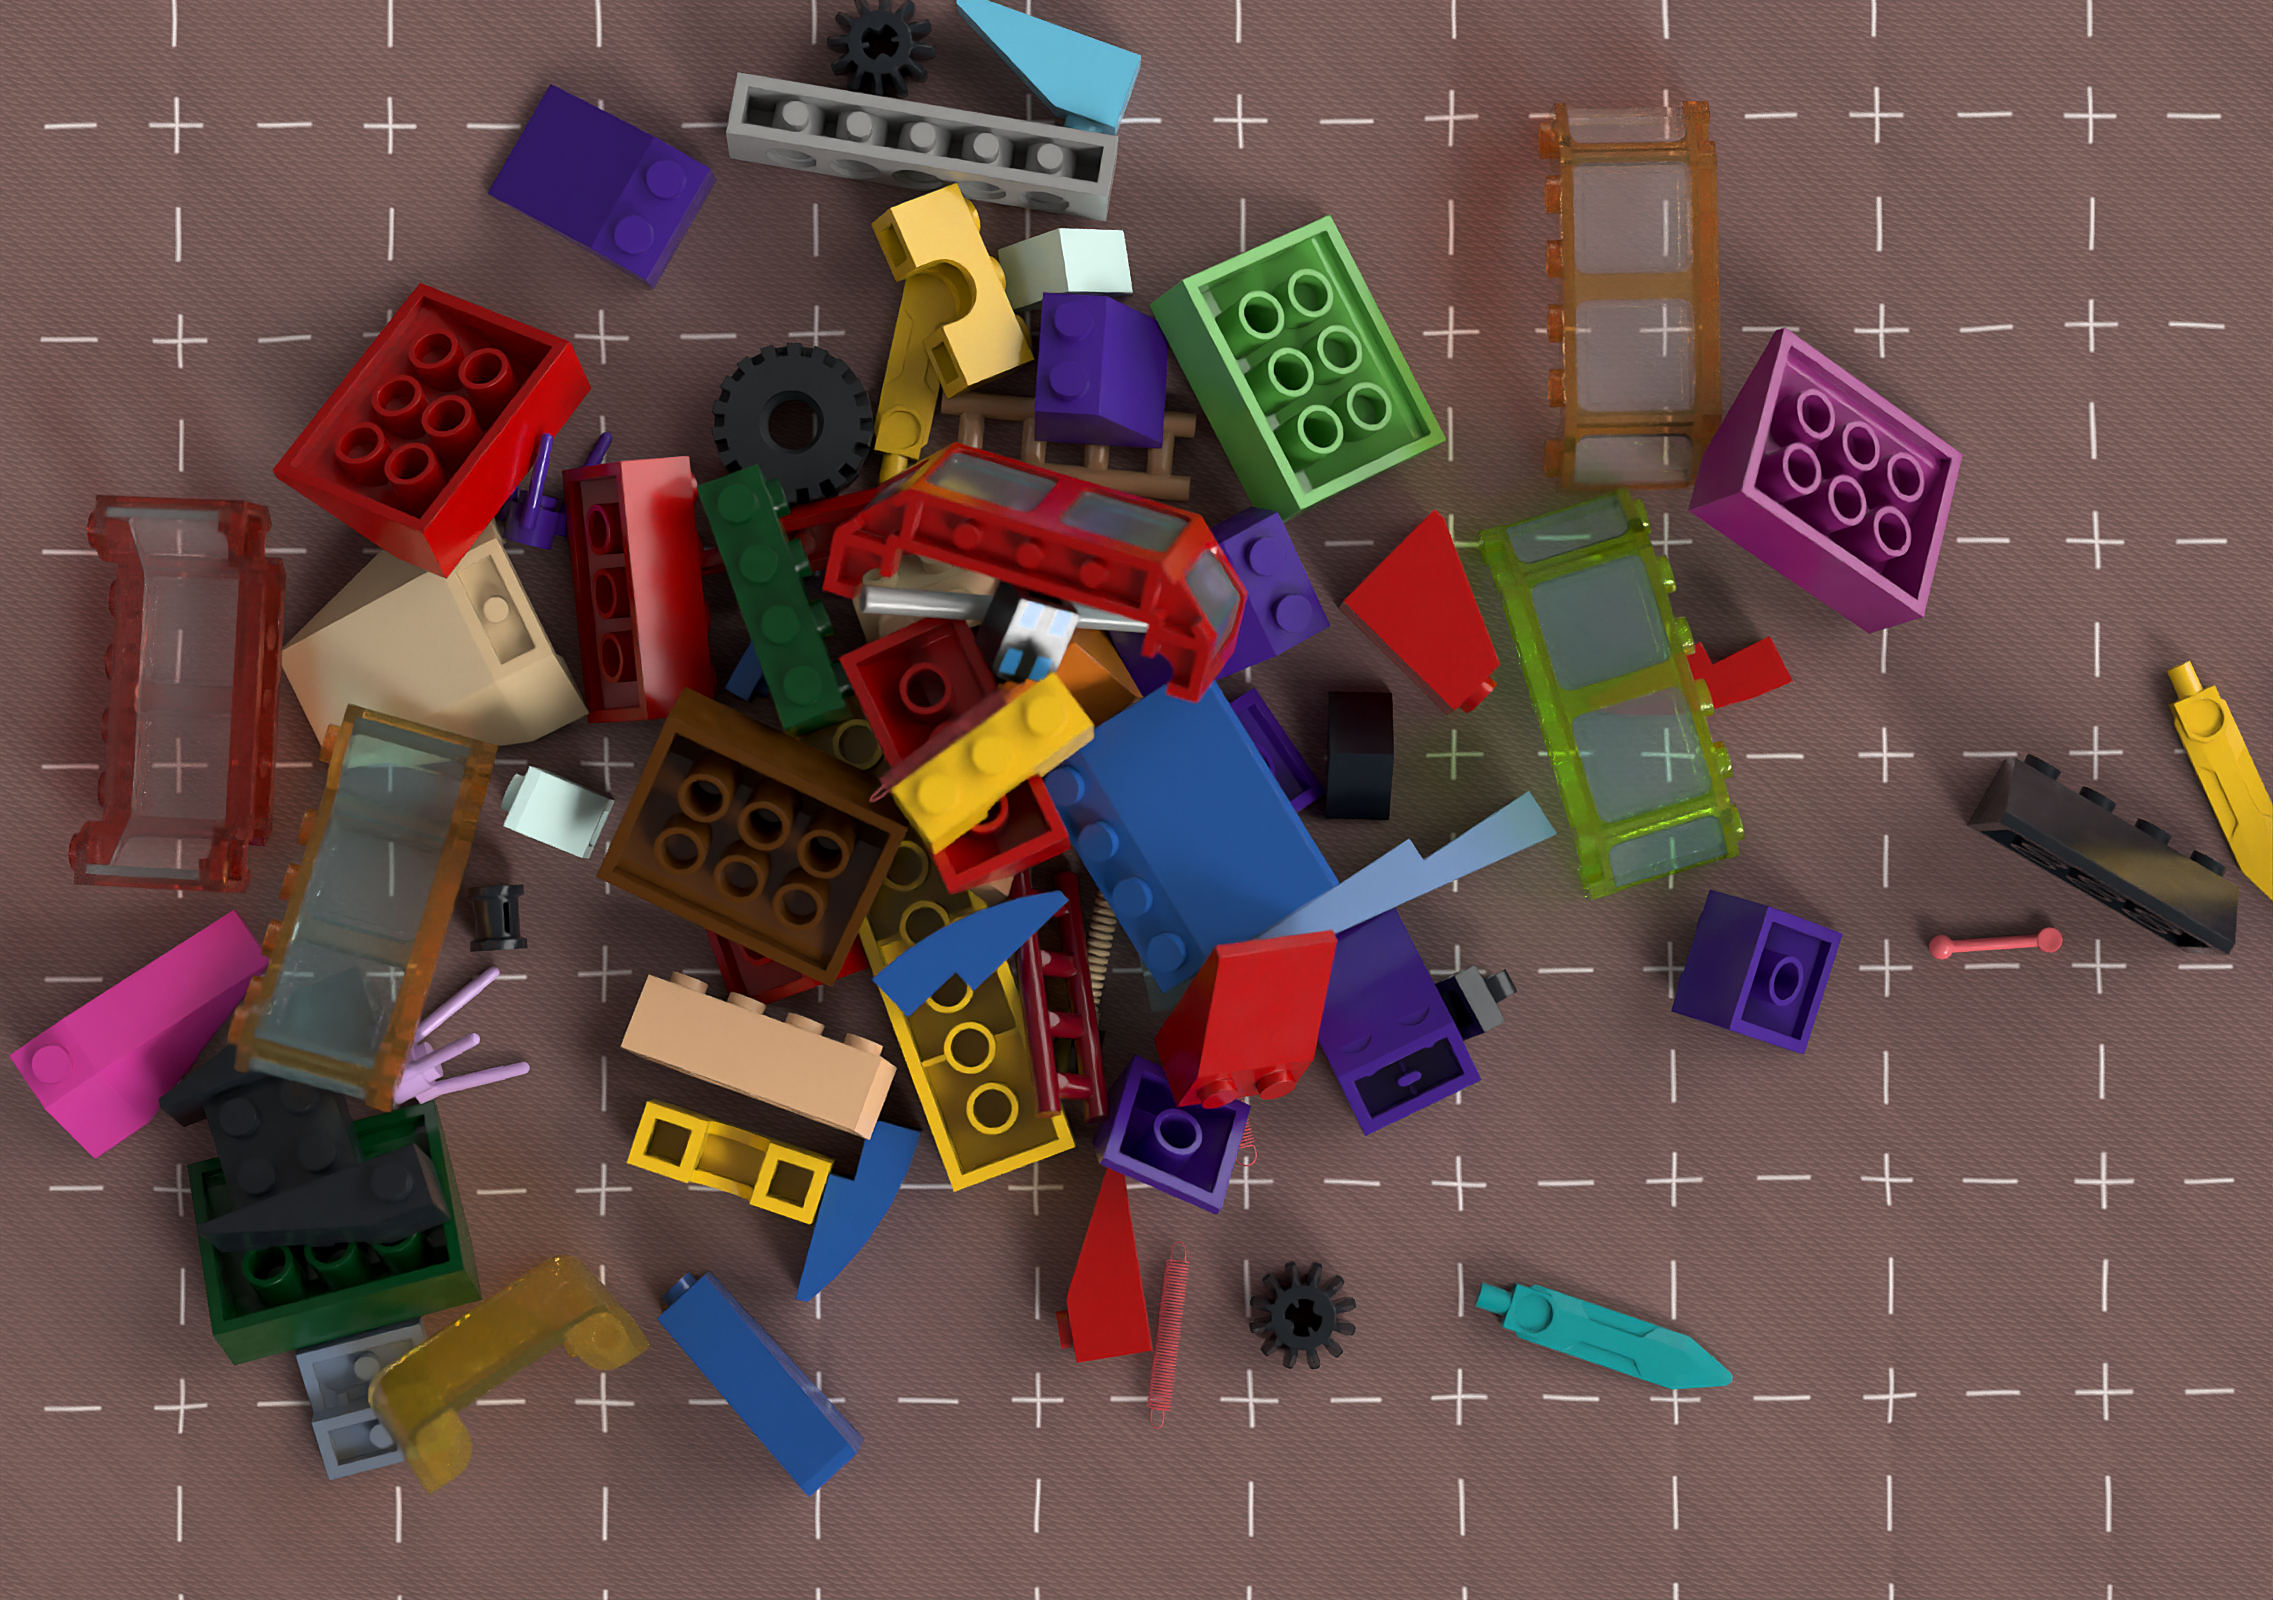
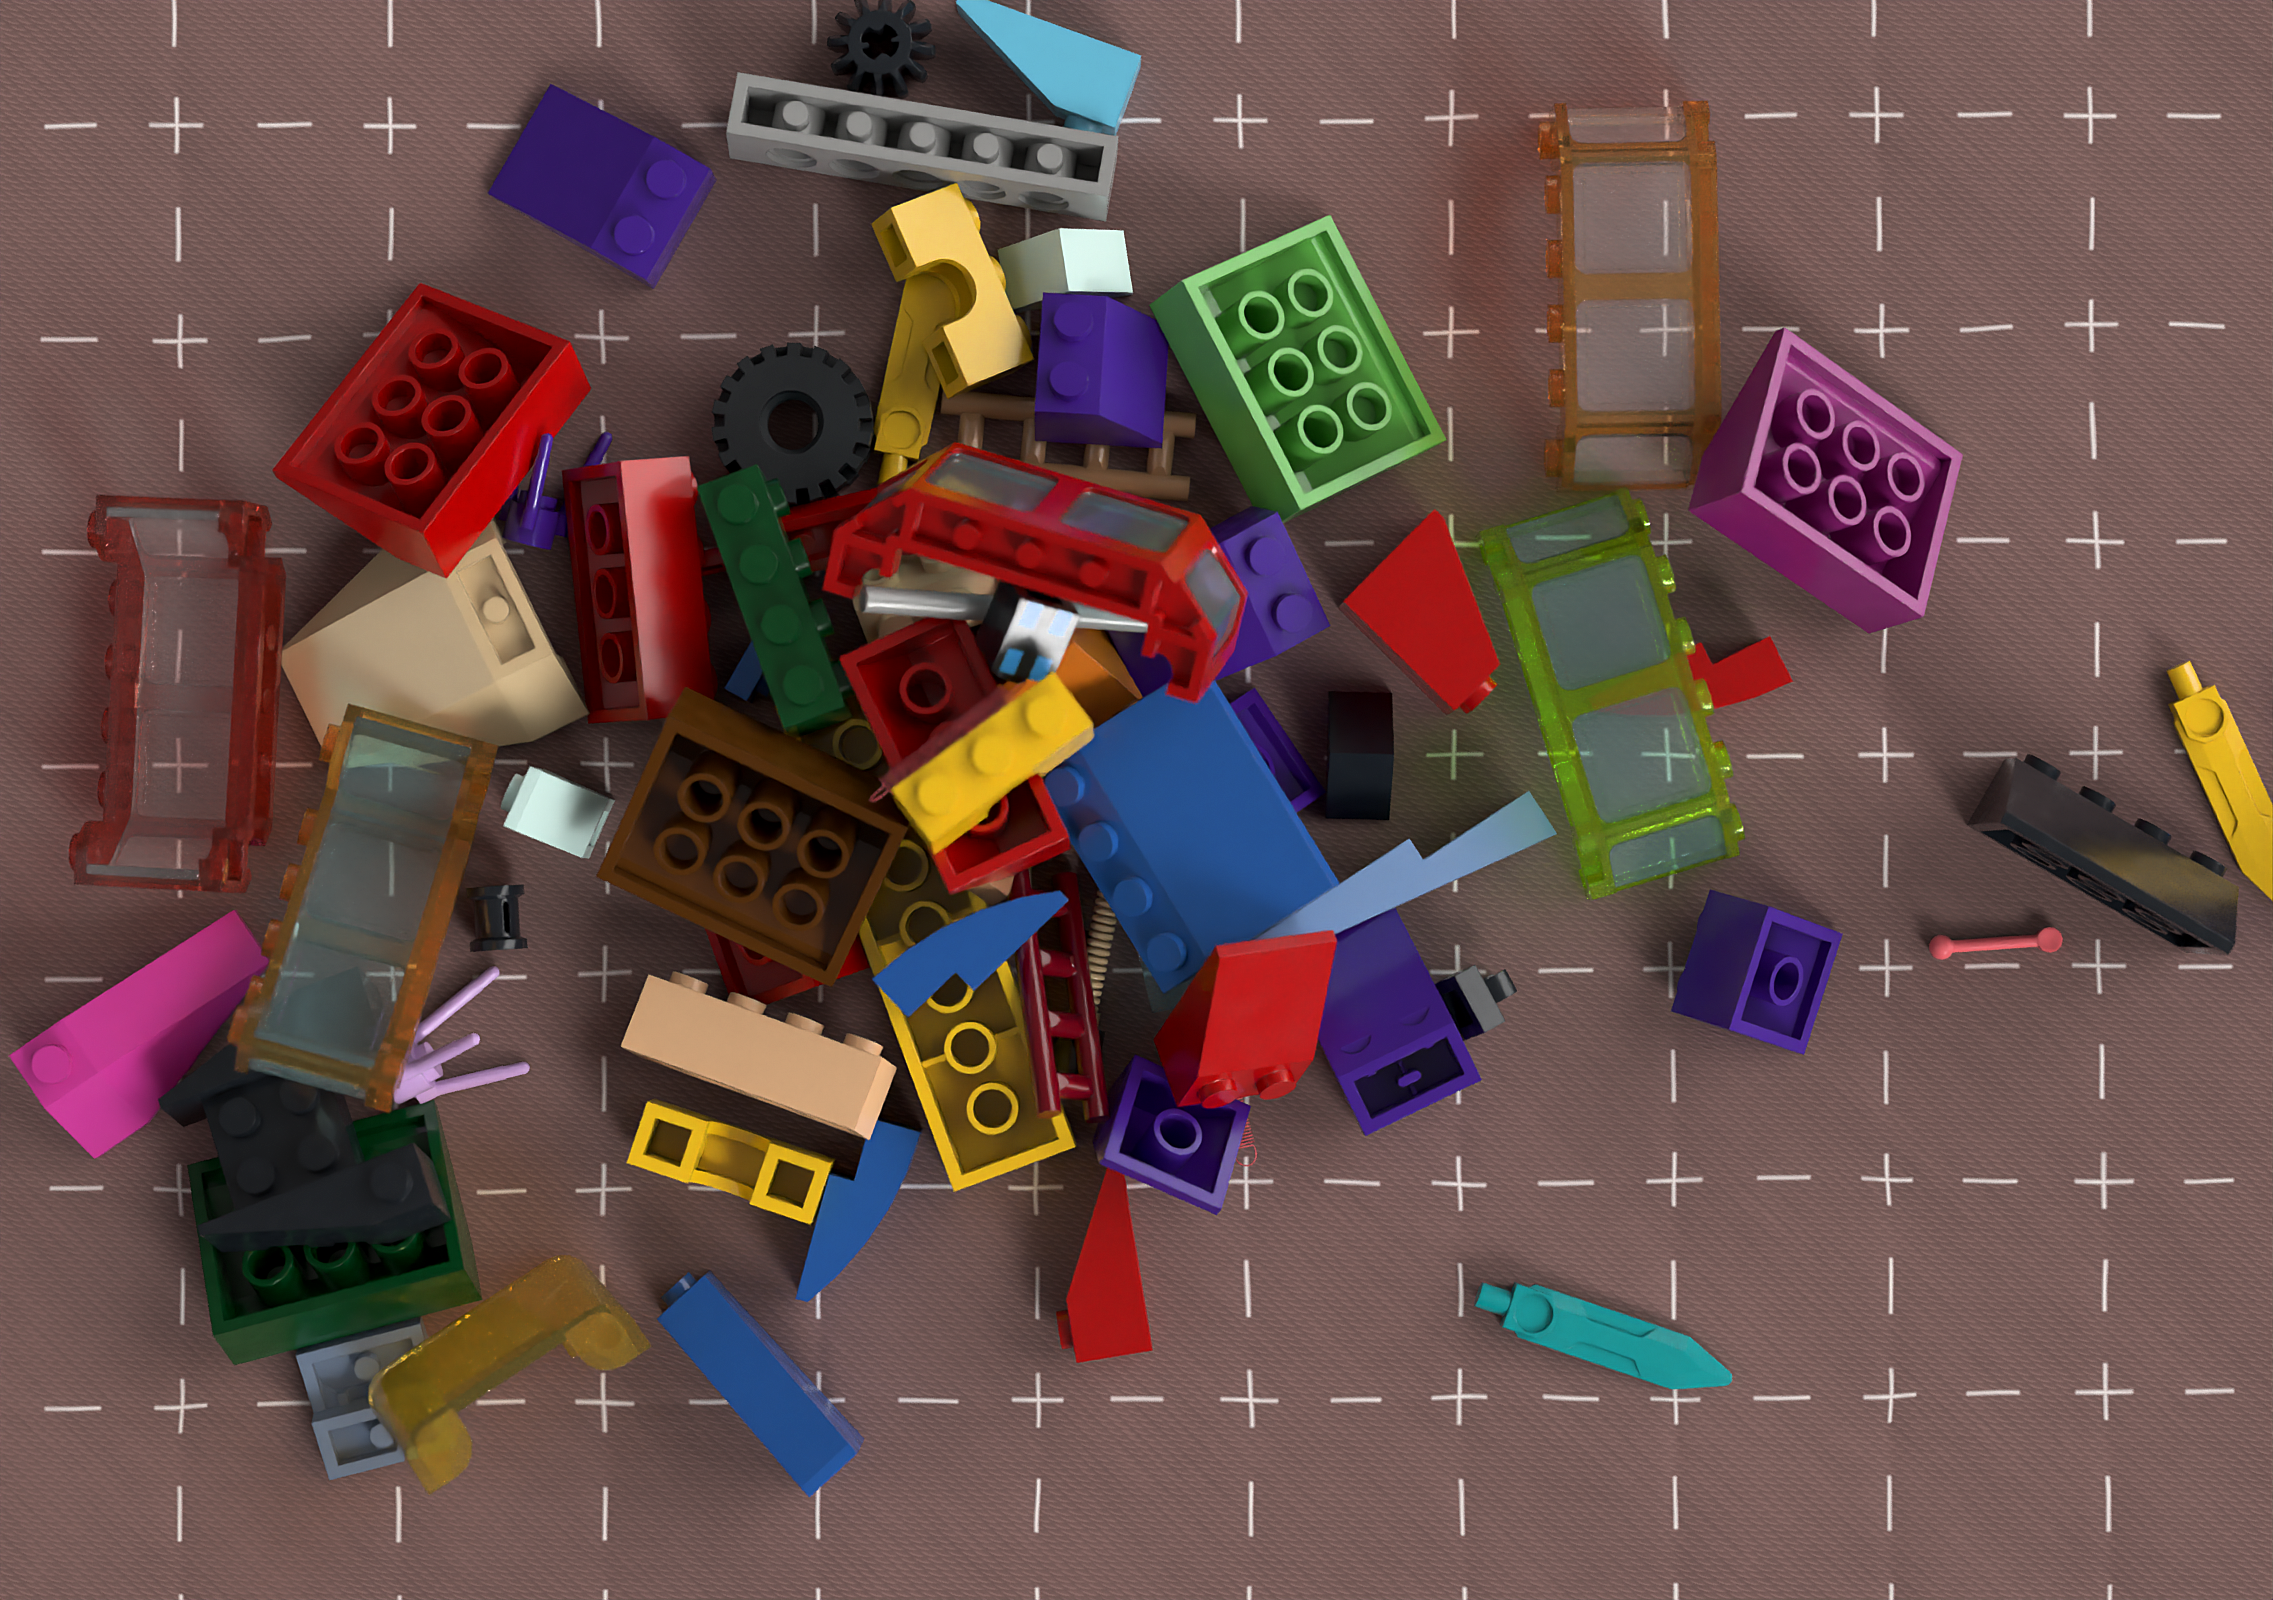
(1165, 1280): coral piece -> none
(1284, 1325): black gear -> none

